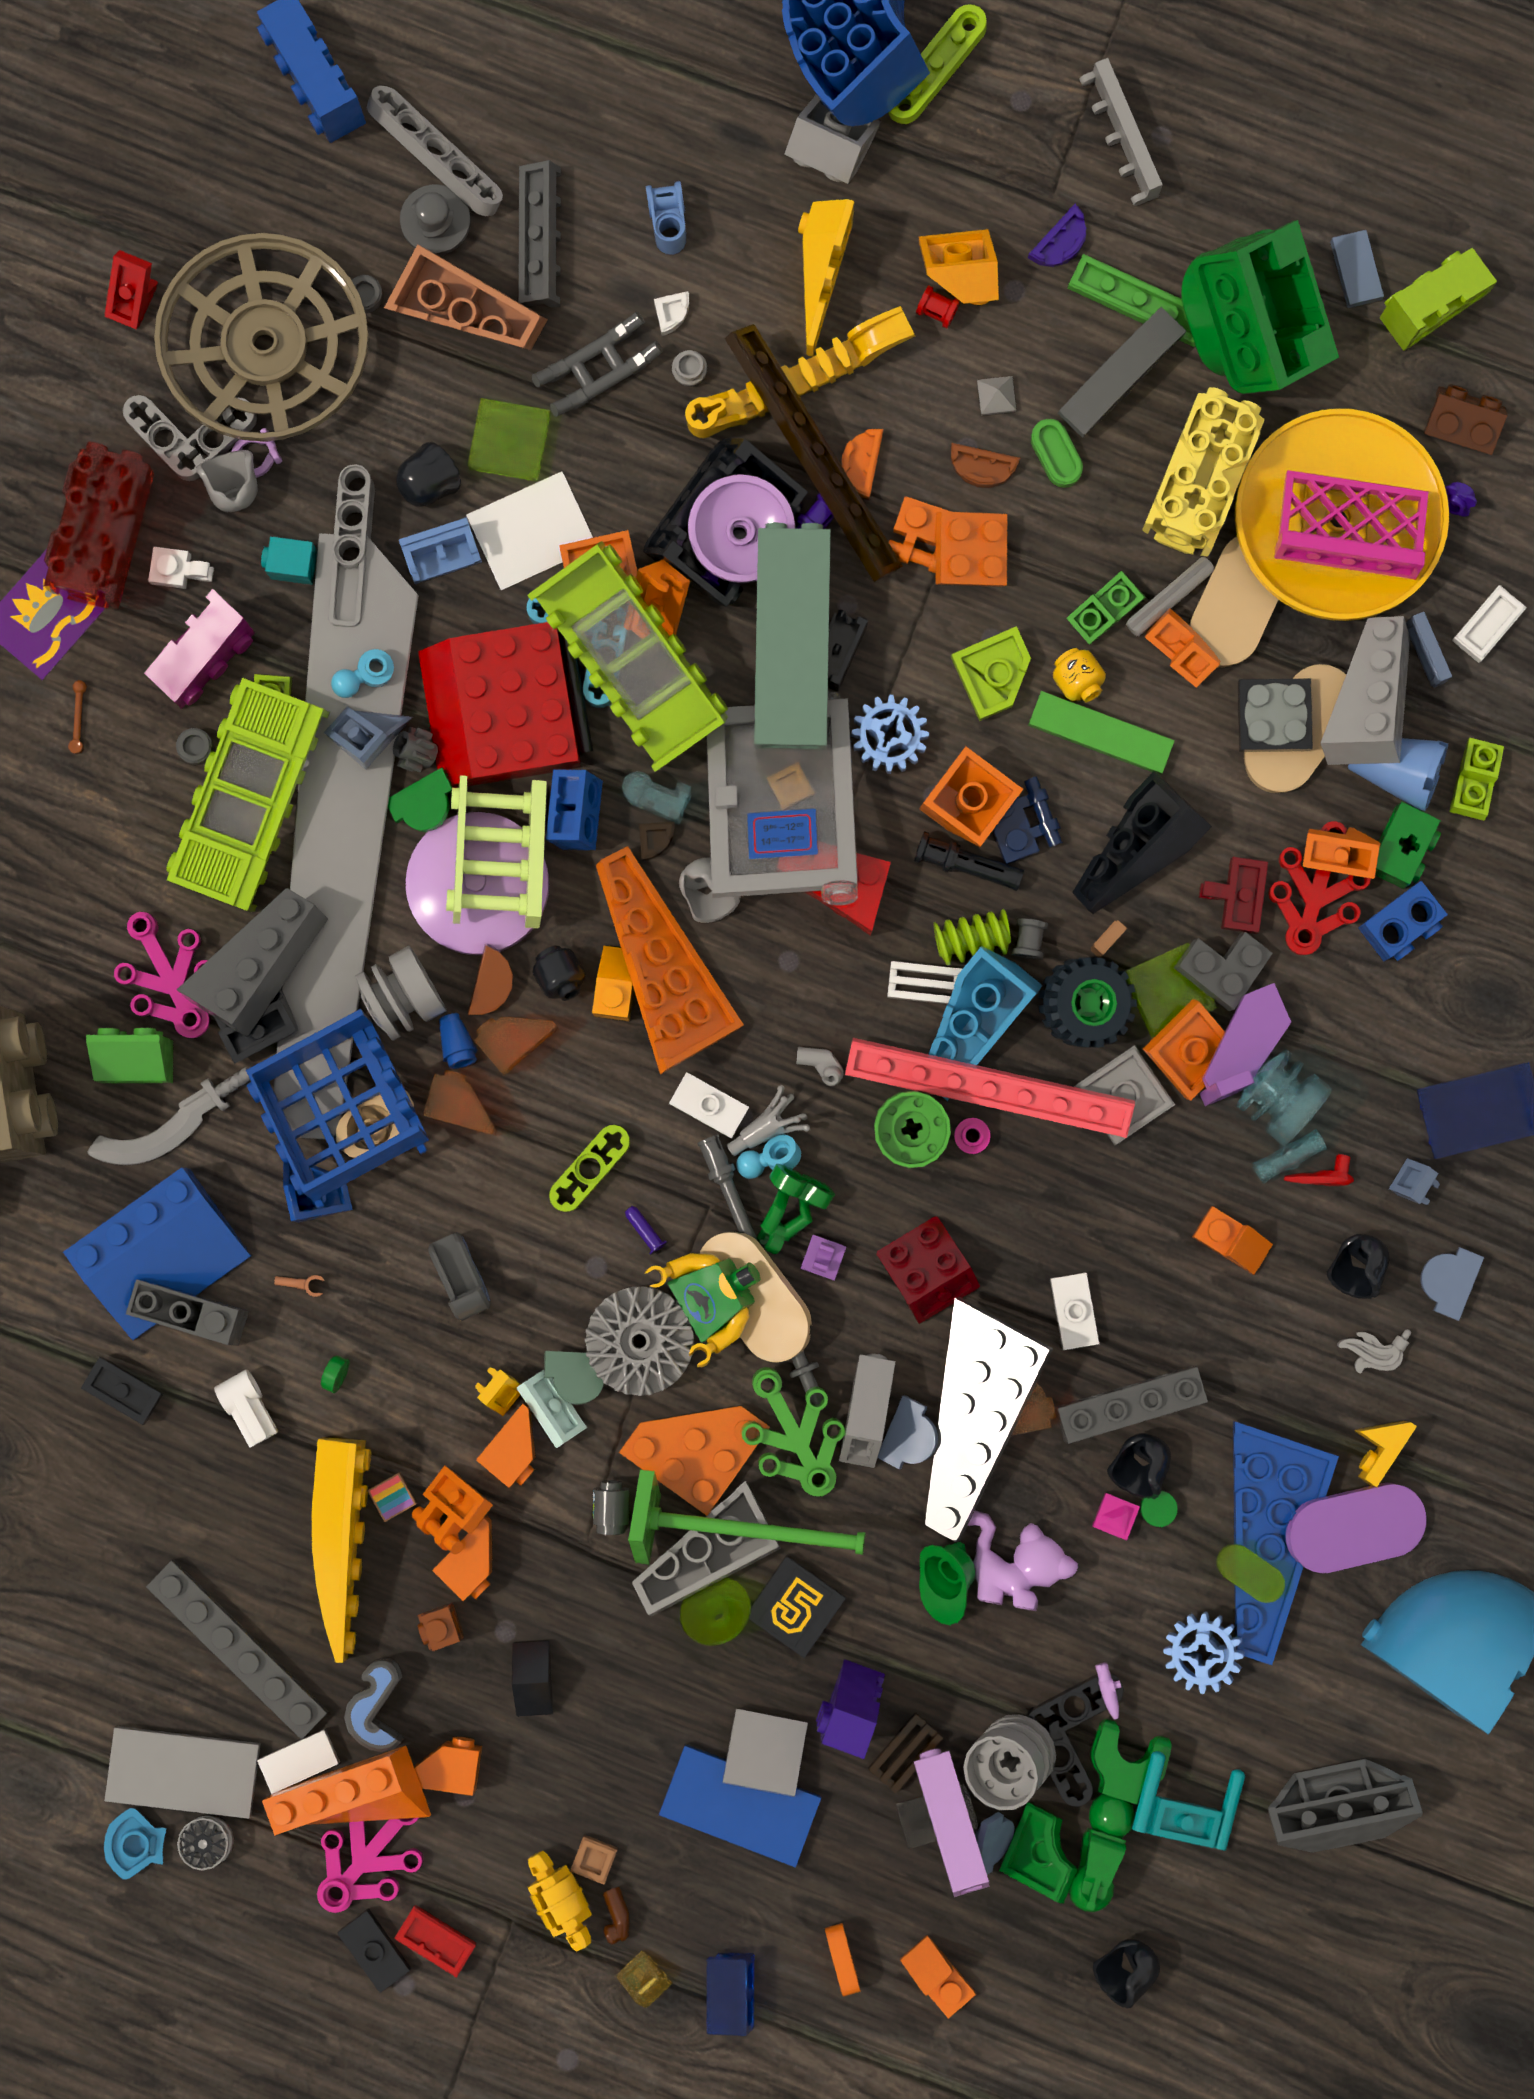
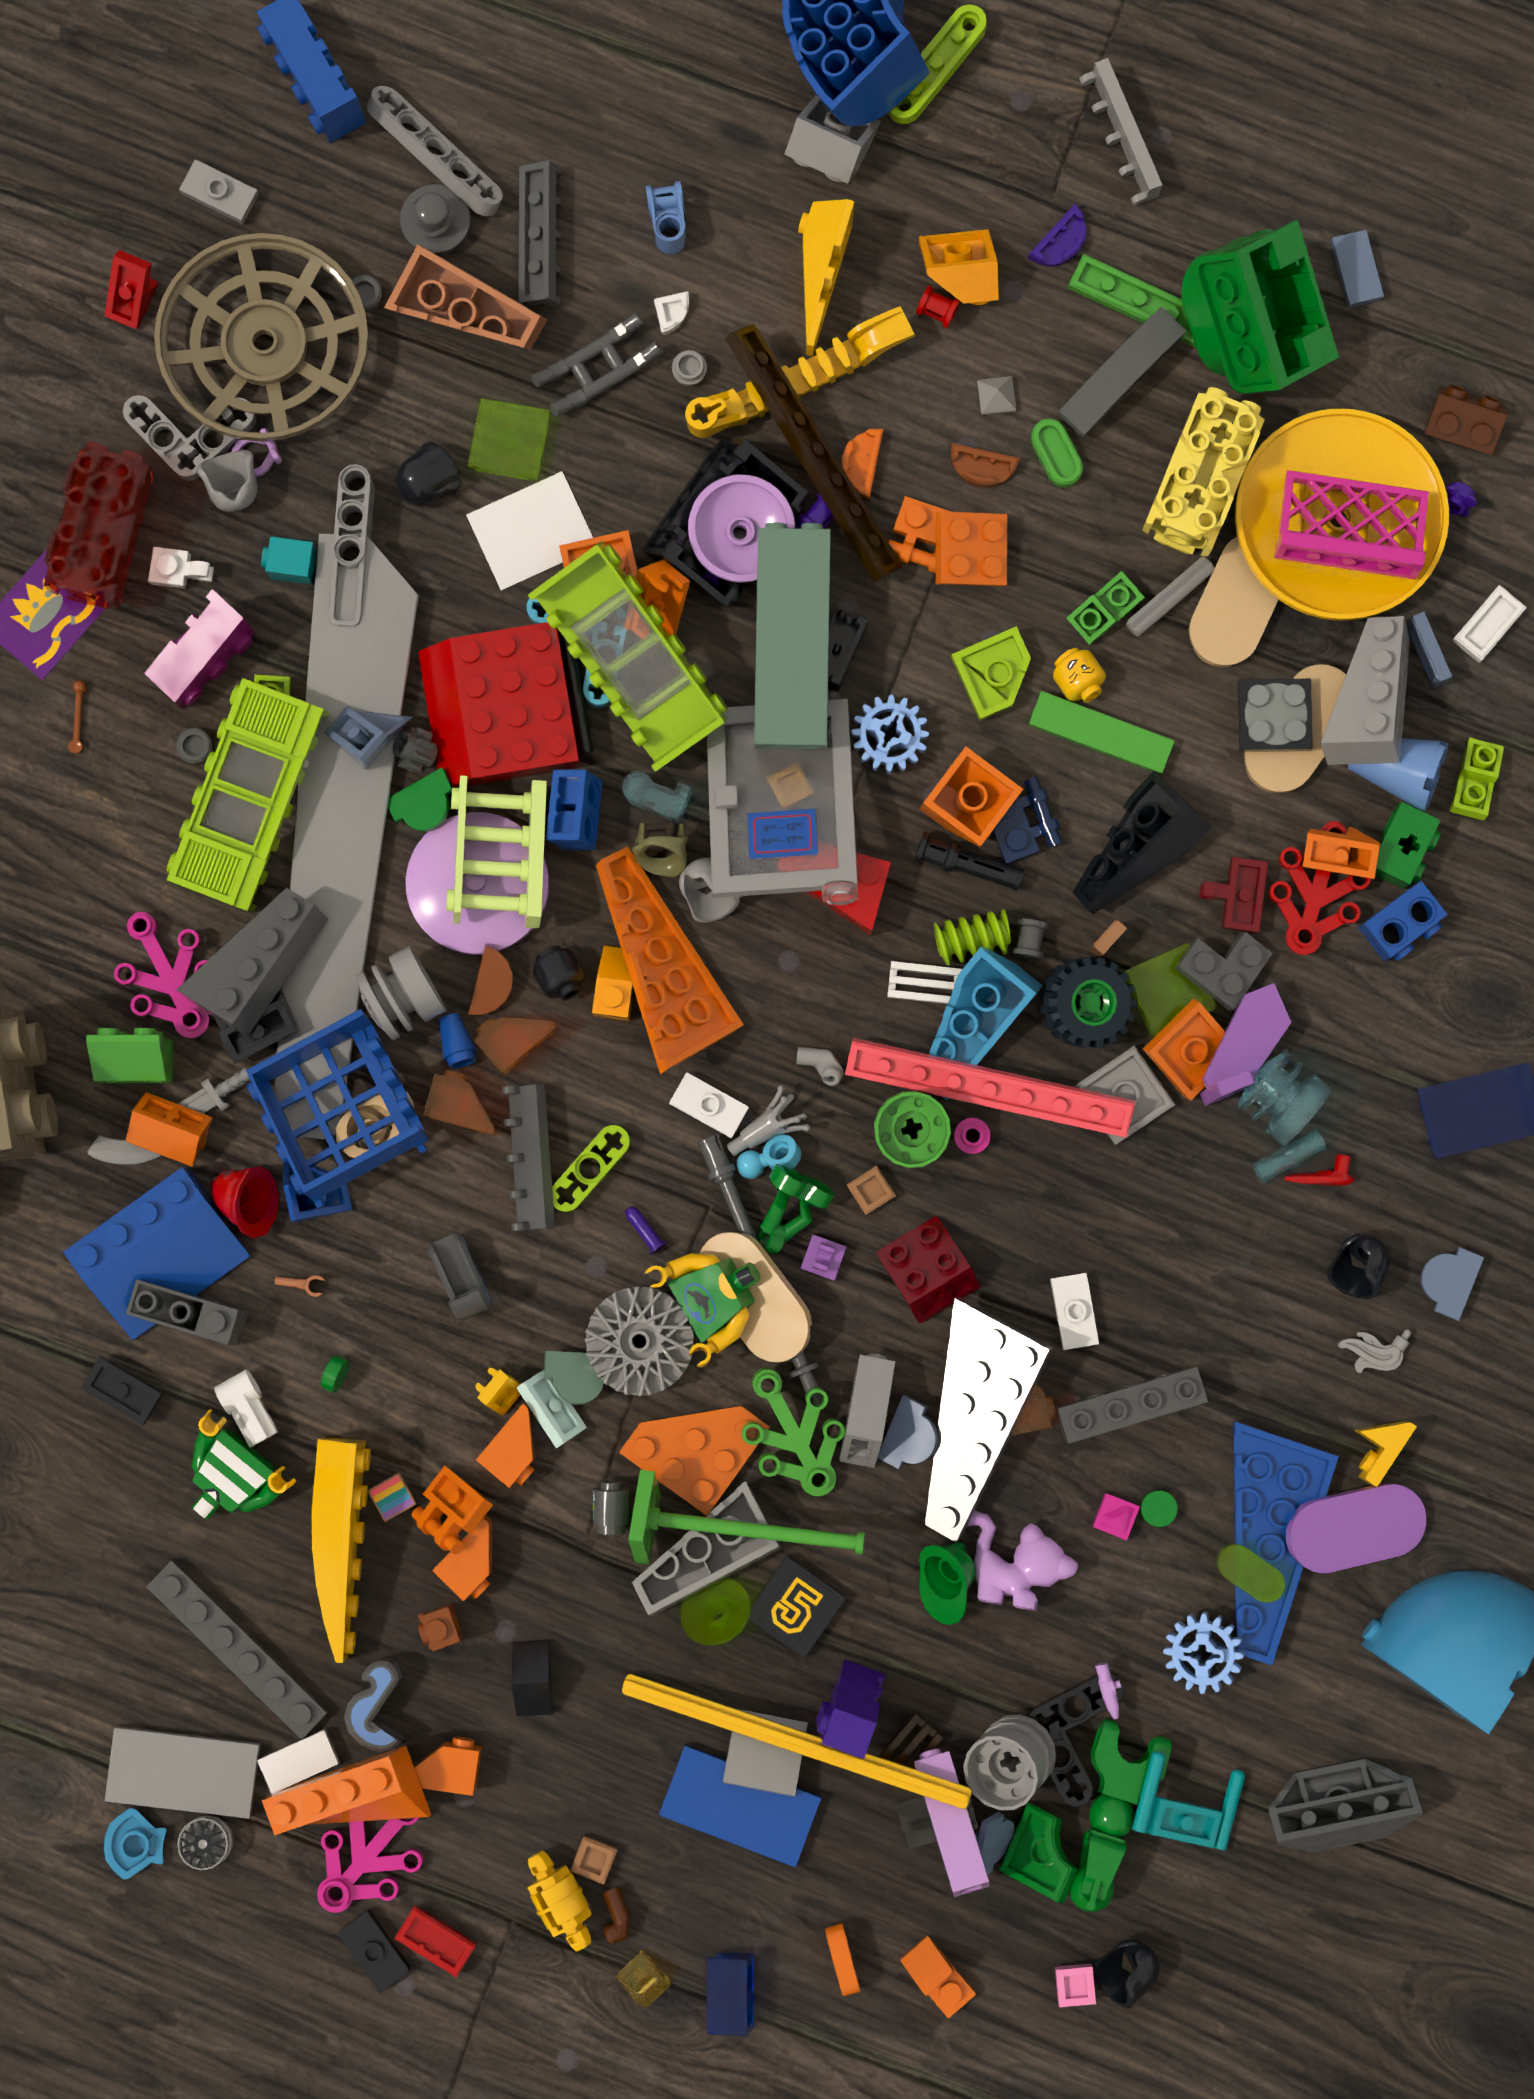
(168, 1129): none -> orange hinge
(219, 191): none -> light grey plate
(232, 1472): none -> torso
(247, 1199): none -> red piece
(347, 682): medium azure plate -> none
(440, 550): medium blue hinge -> none
(530, 1157): none -> dark grey hinge
(669, 866): none -> olive piece
(795, 1741): none -> yellow axle
(871, 1190): none -> medium nougat tile
(1075, 1985): none -> bright pink plate
(1138, 1479): black hair -> none
(1184, 647): orange slope -> none
(1232, 1240): orange slope -> none
(1414, 1181): sand blue tile -> none
(1436, 297): lime wedge -> none

